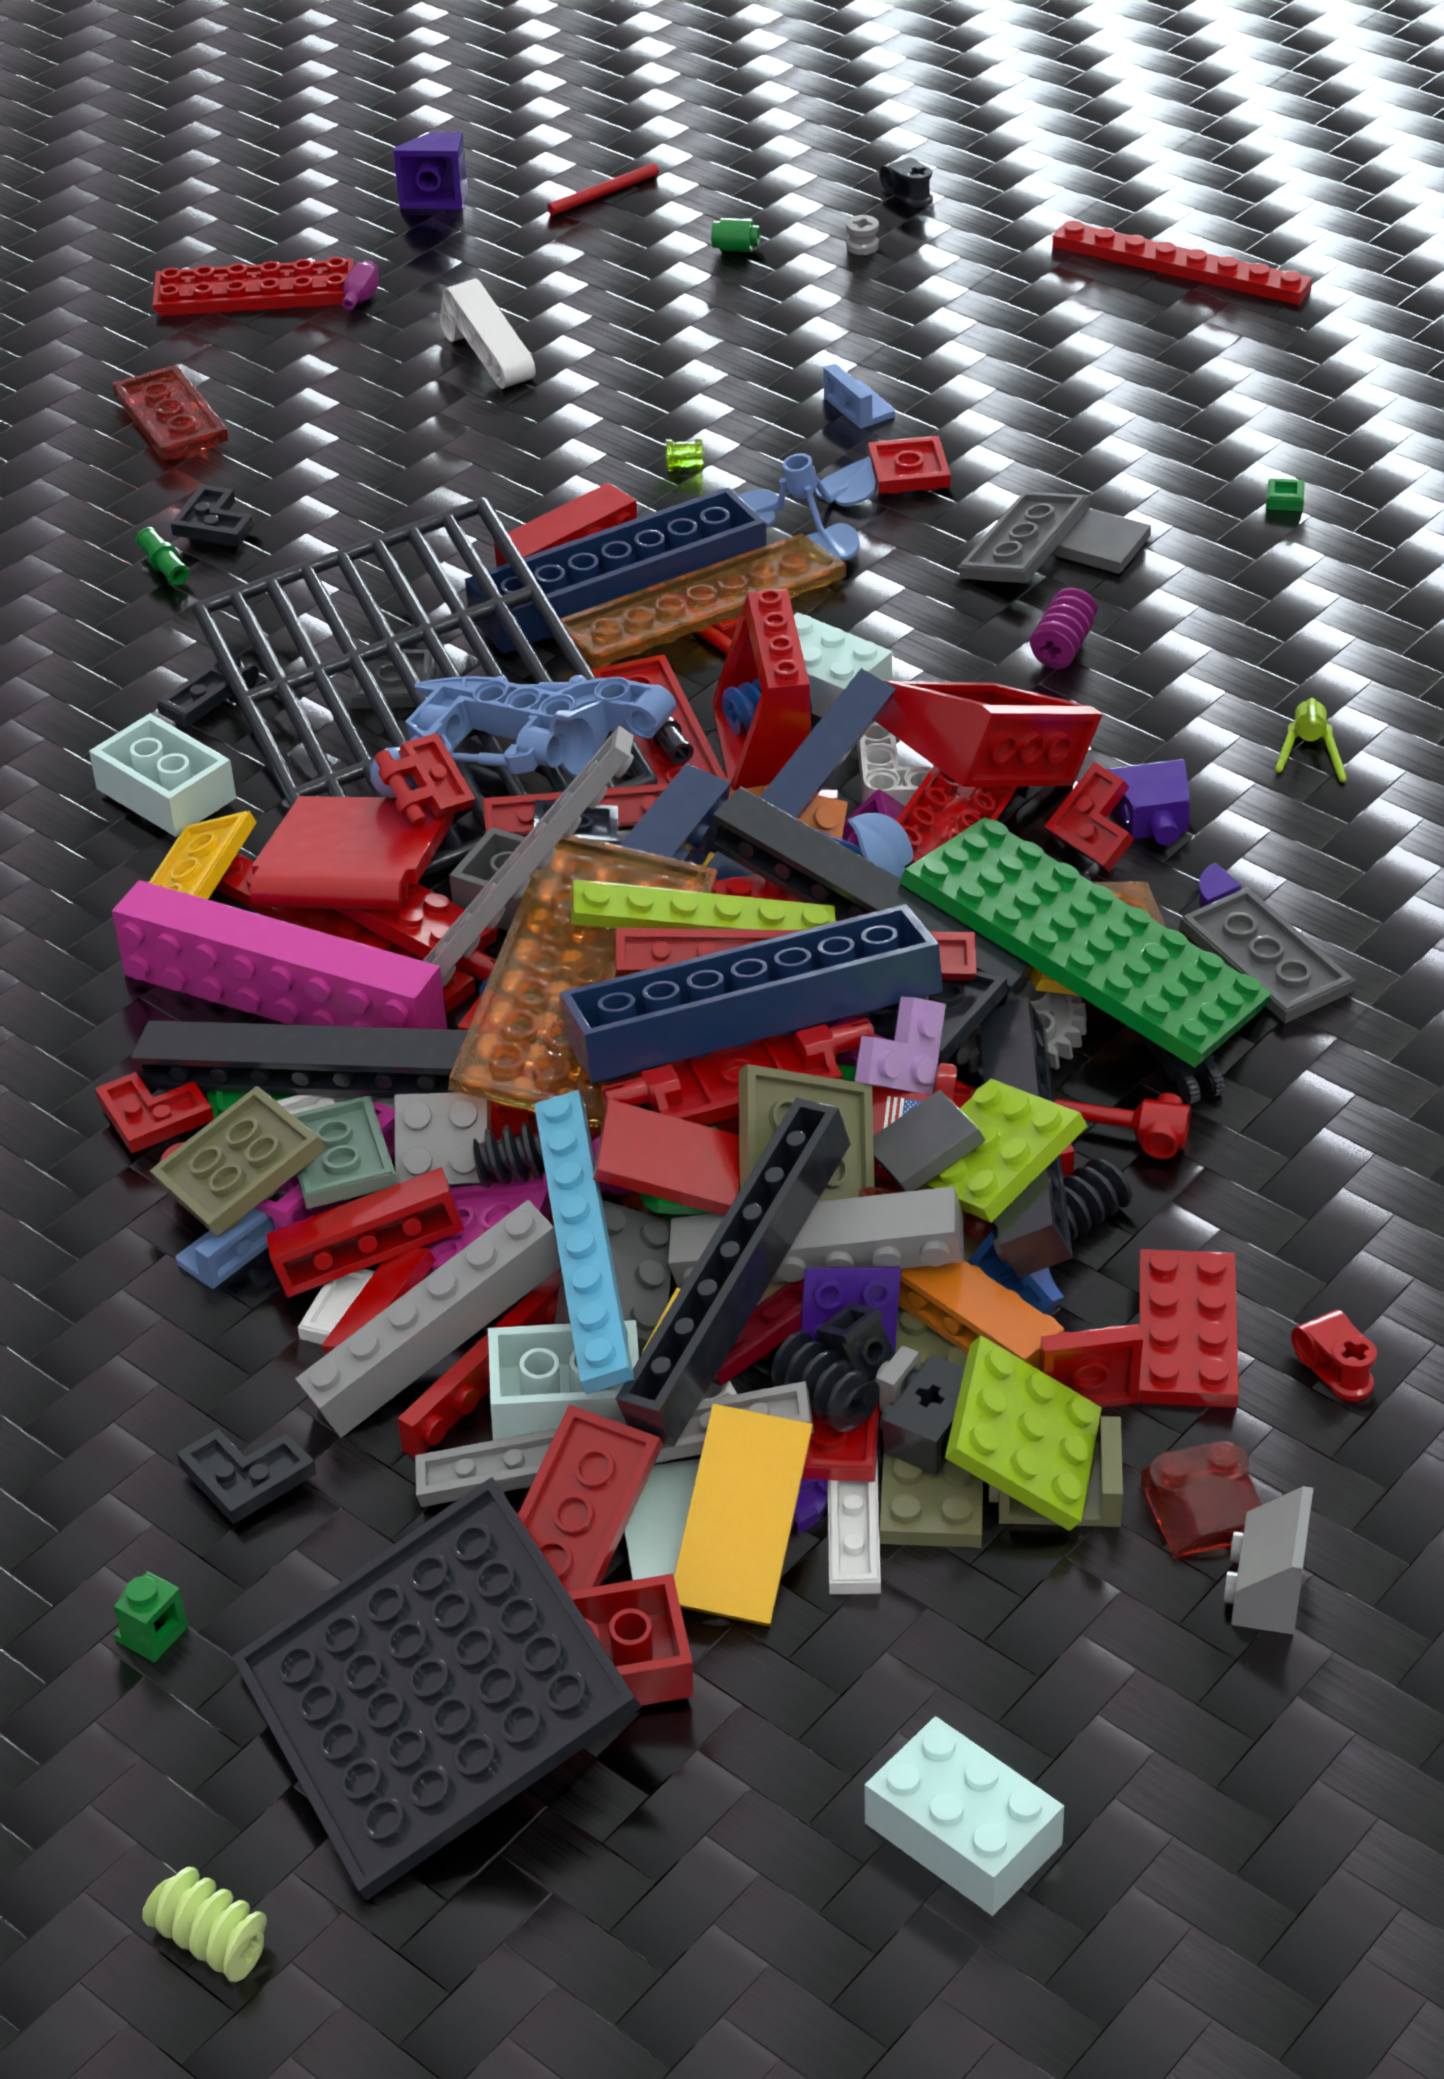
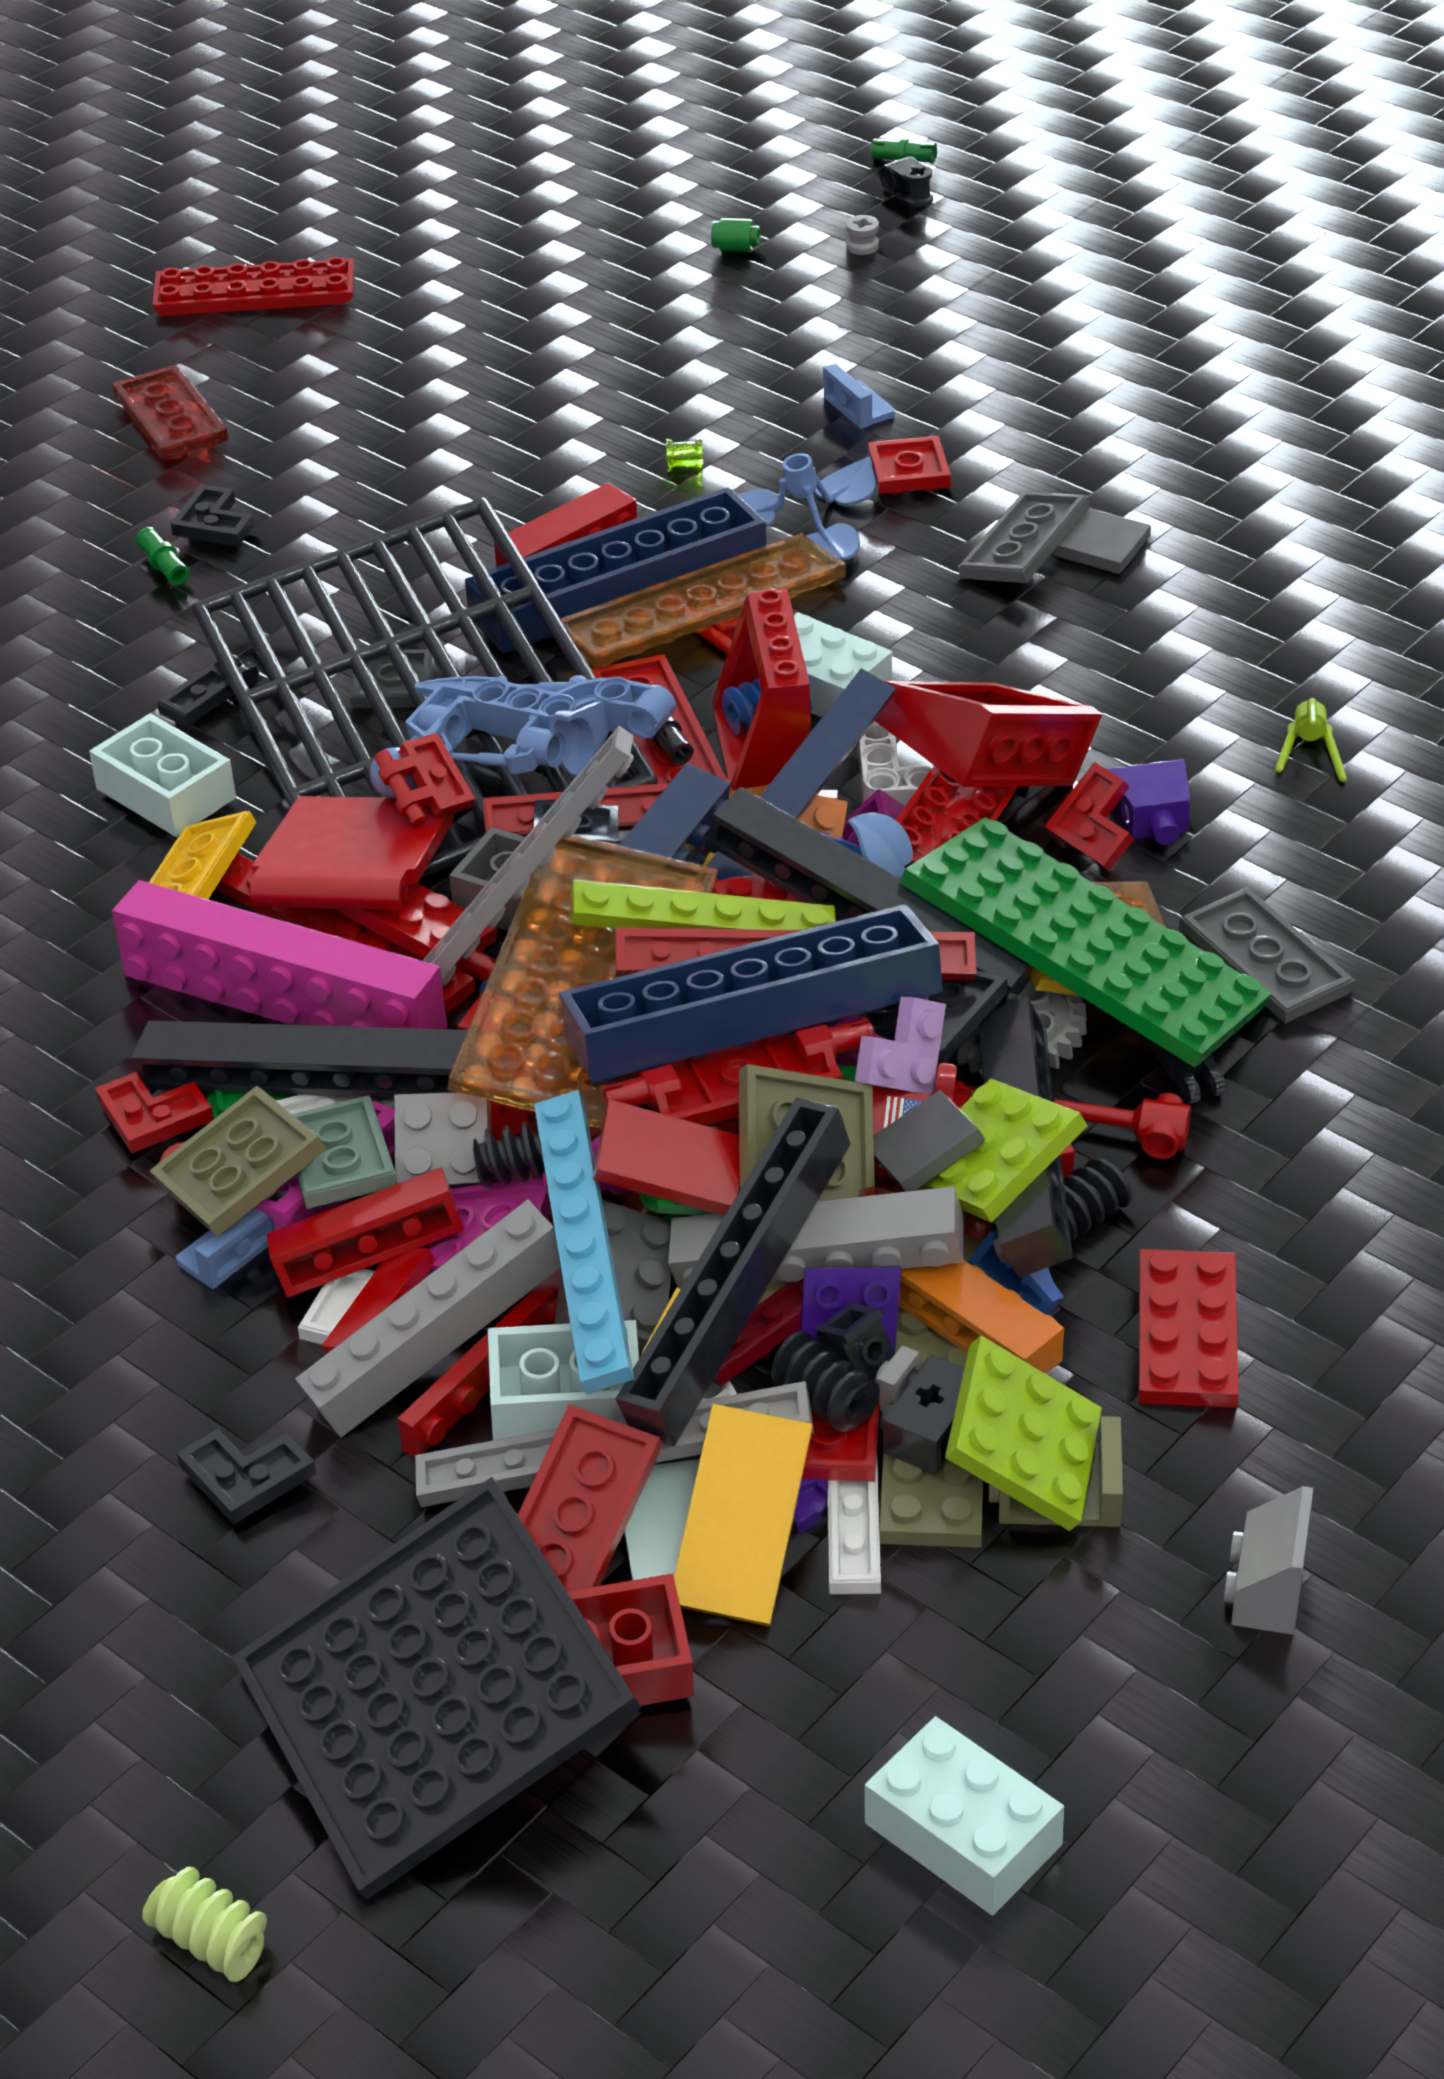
(140, 1606): green brick -> none
(360, 284): magenta plant -> none
(431, 172): dark purple slope -> none
(473, 315): white beam -> none
(602, 189): red bar -> none
(900, 149): none -> green pin
(1063, 628): magenta piece -> none
(1096, 1363): red plate -> none
(1183, 262): red plate -> none
(1200, 1495): clear red slope -> none
(1216, 884): dark purple tile -> none
(1285, 494): green tile -> none
(1337, 1354): red piece -> none

